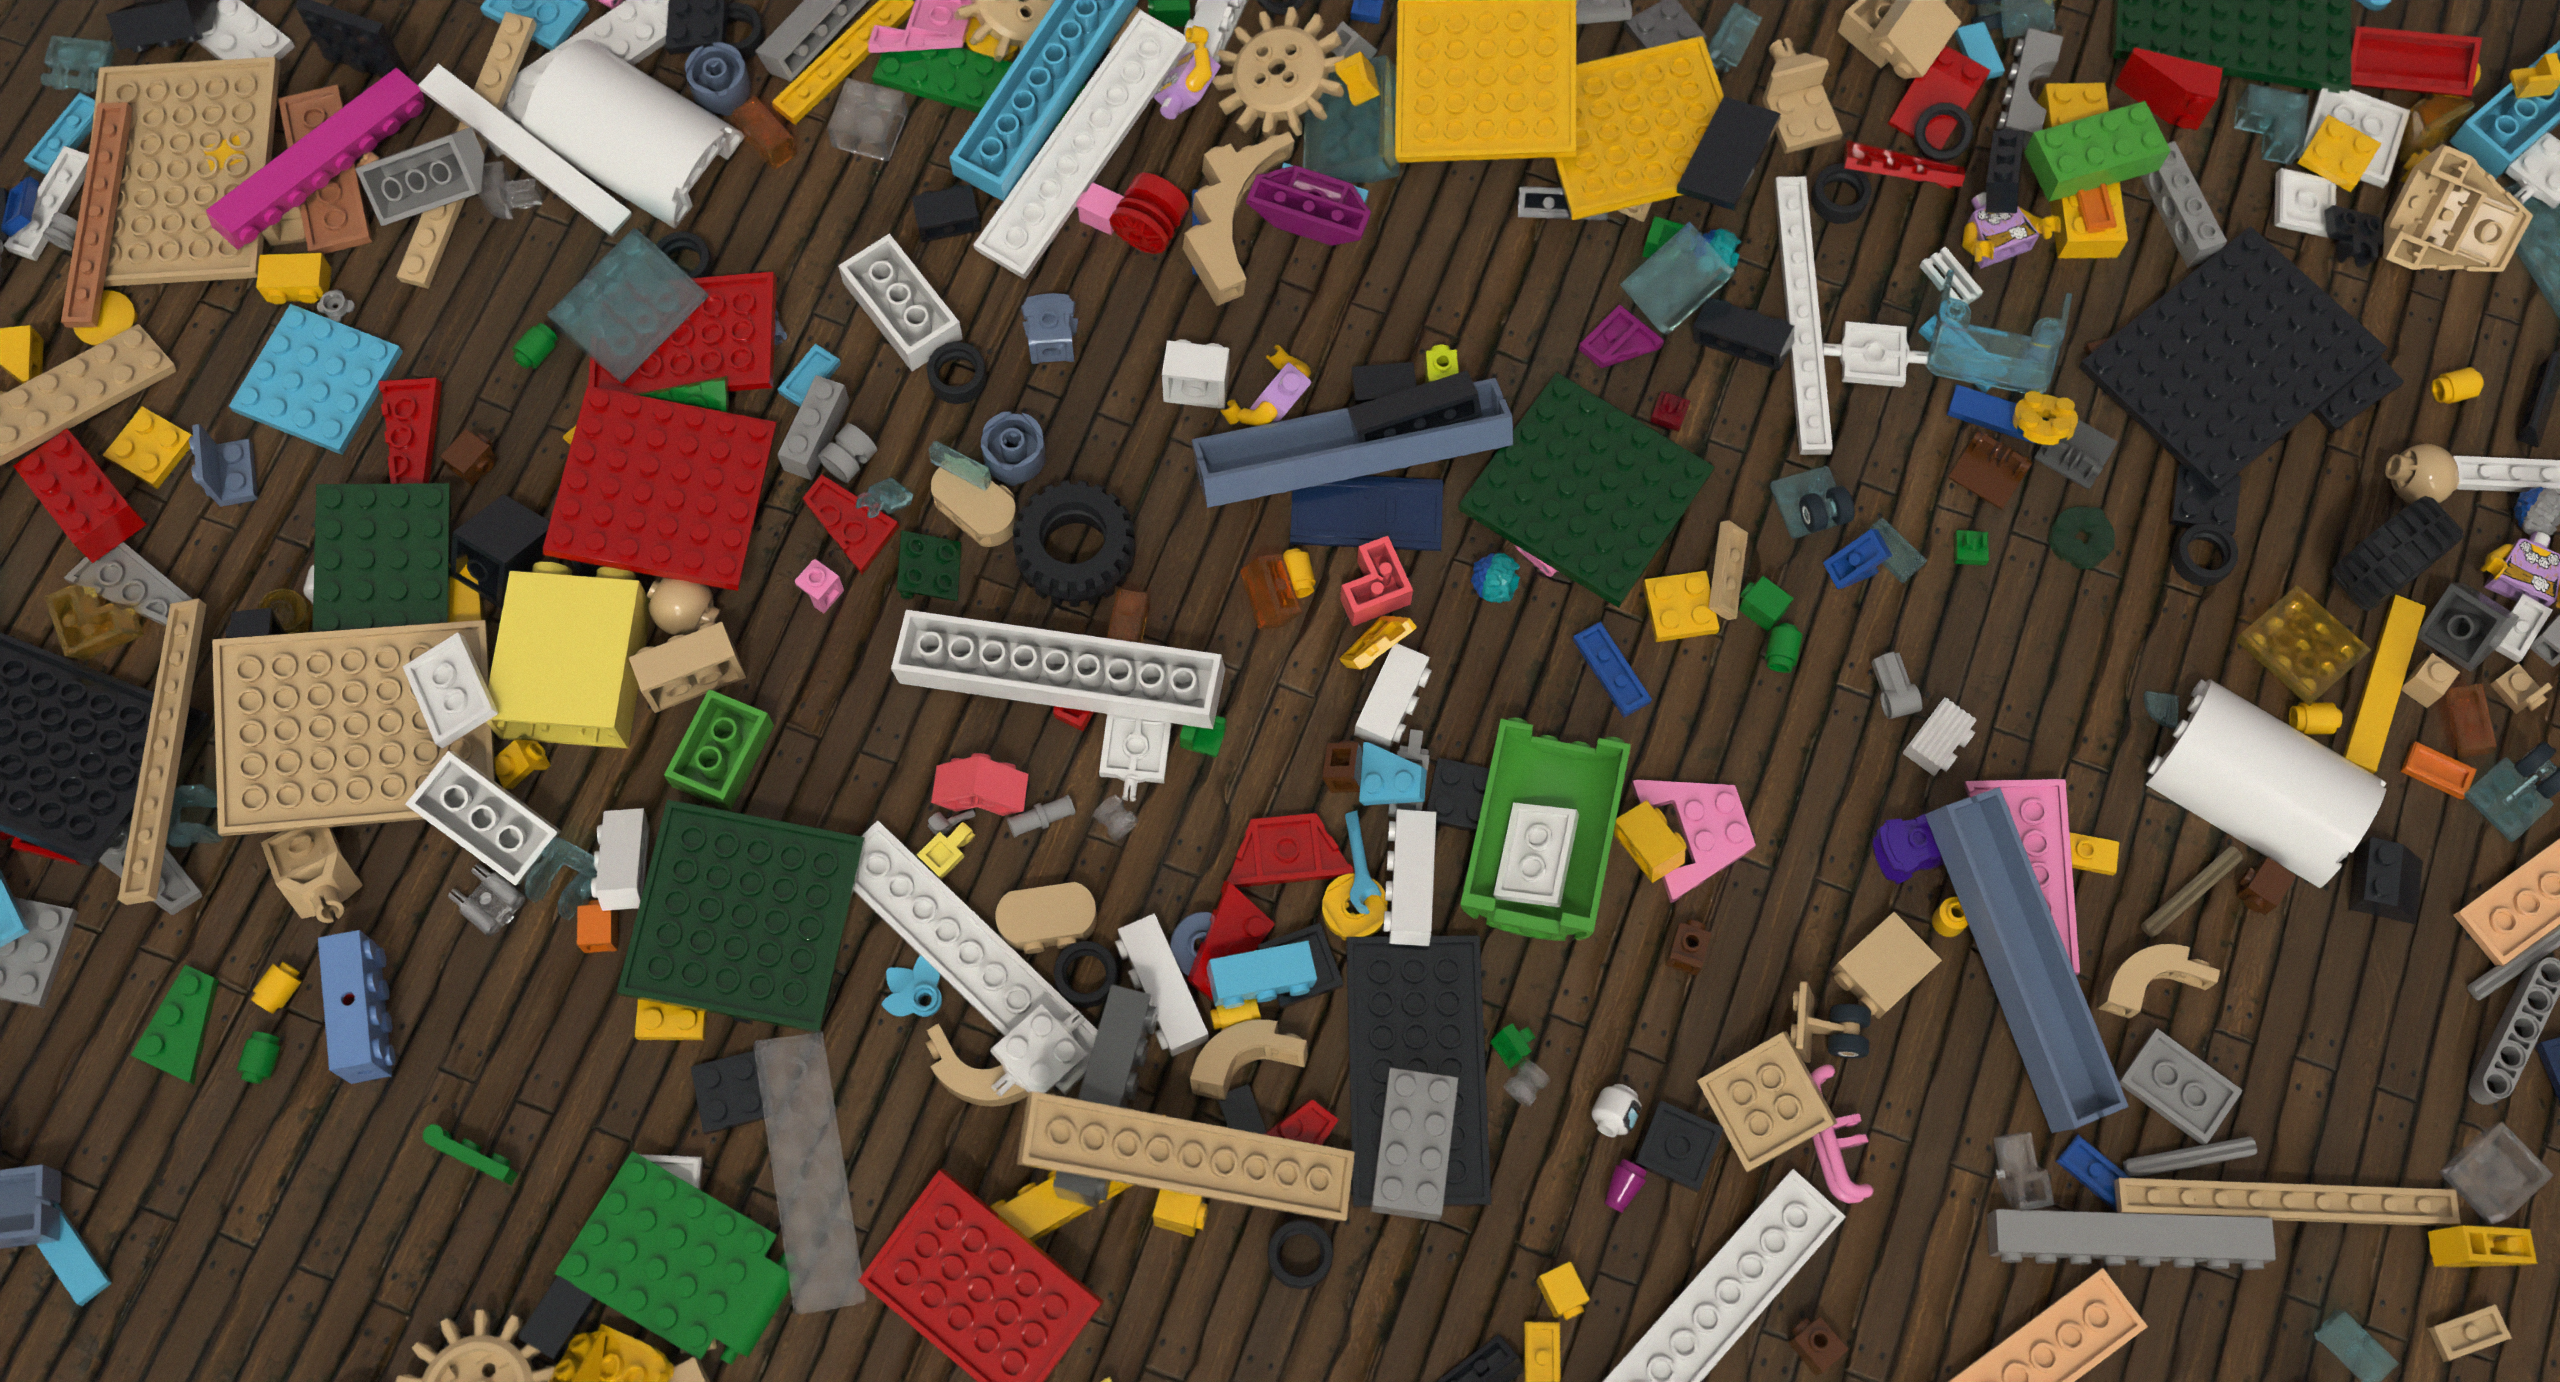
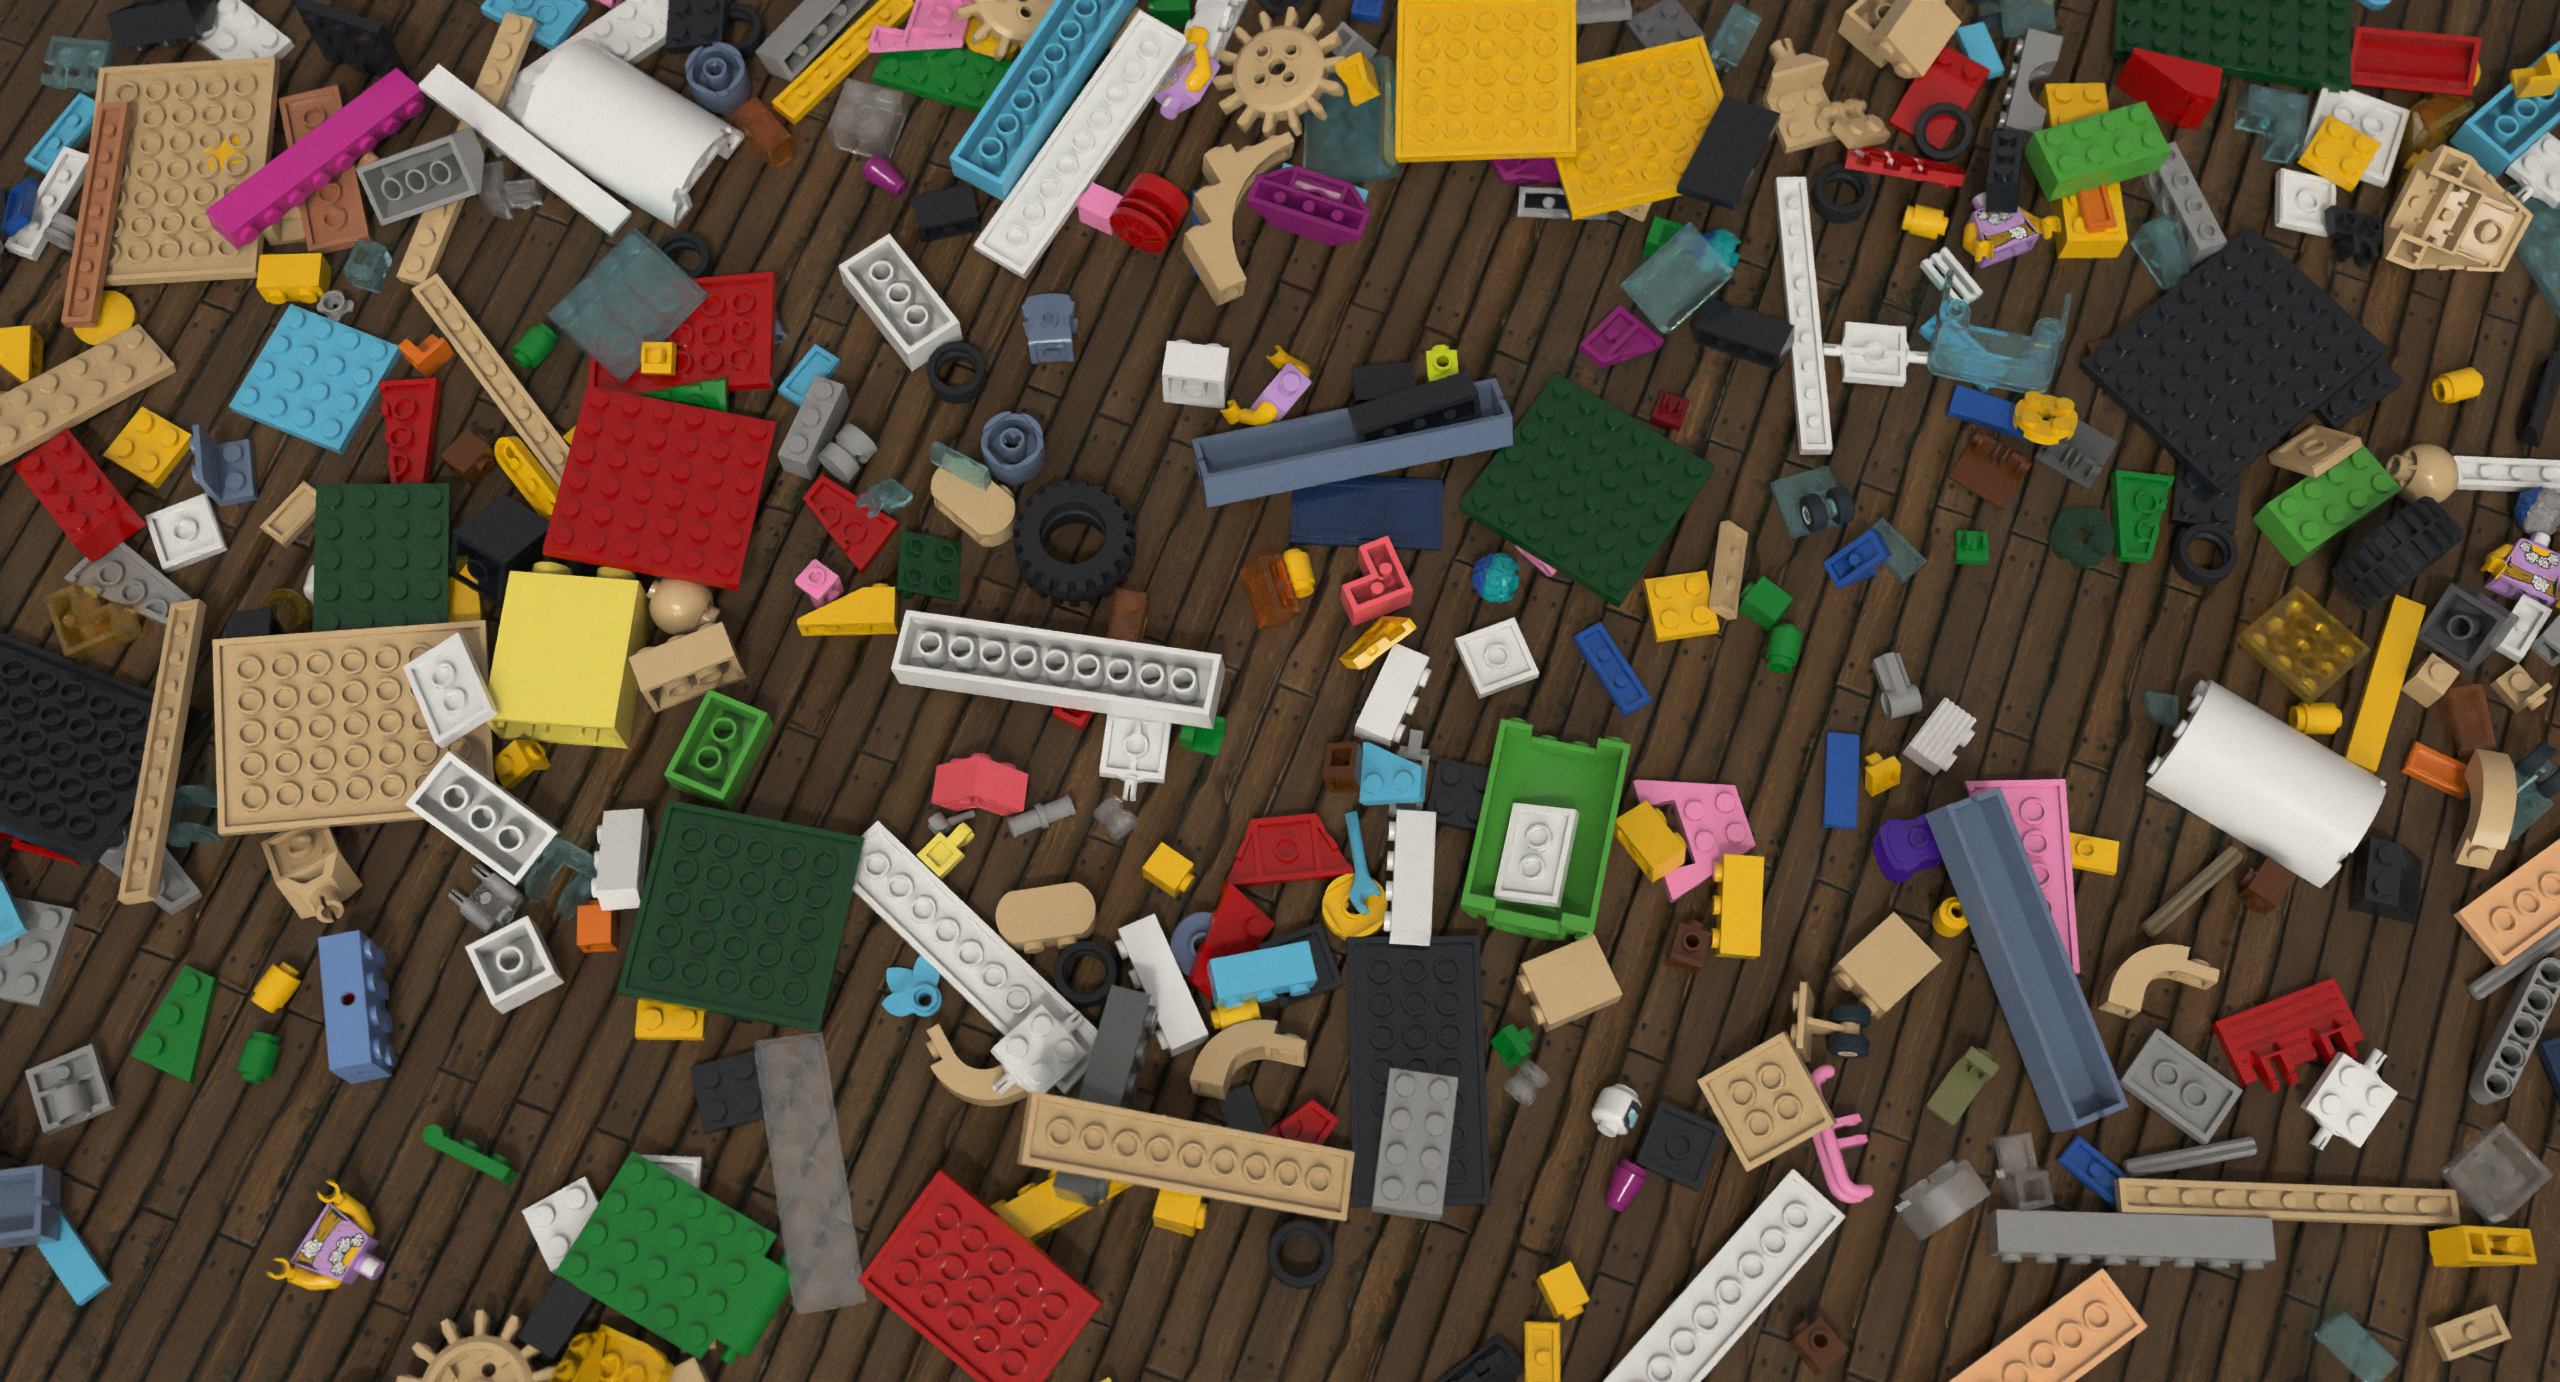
(70, 1089): none -> light grey plate
(186, 533): none -> white tile
(292, 515): none -> tan tile
(335, 1247): none -> torso
(367, 265): none -> clear light blue brick
(427, 355): none -> orange panel
(494, 375): none -> tan plate
(514, 964): none -> white brick
(527, 474): none -> yellow plate
(560, 1218): none -> white plate
(658, 358): none -> yellow tile
(862, 612): none -> yellow slope
(884, 175): none -> magenta cone
(1169, 870): none -> yellow brick
(1496, 658): none -> white plate
(1526, 171): none -> magenta wing
(1568, 983): none -> tan brick
(1737, 906): none -> yellow brick
(1840, 781): none -> blue tile
(1853, 126): none -> tan plate
(1881, 773): none -> yellow tile
(1925, 221): none -> yellow brick
(1935, 1204): none -> clear brick
(1962, 1084): none -> olive bracket
(2137, 511): none -> green wing
(2162, 251): none -> clear light blue slope
(2286, 1033): none -> red hinge
(2315, 450): none -> tan tile
(2326, 506): none -> bright green brick
(2348, 1099): none -> white plate
(2492, 808): none -> tan arch

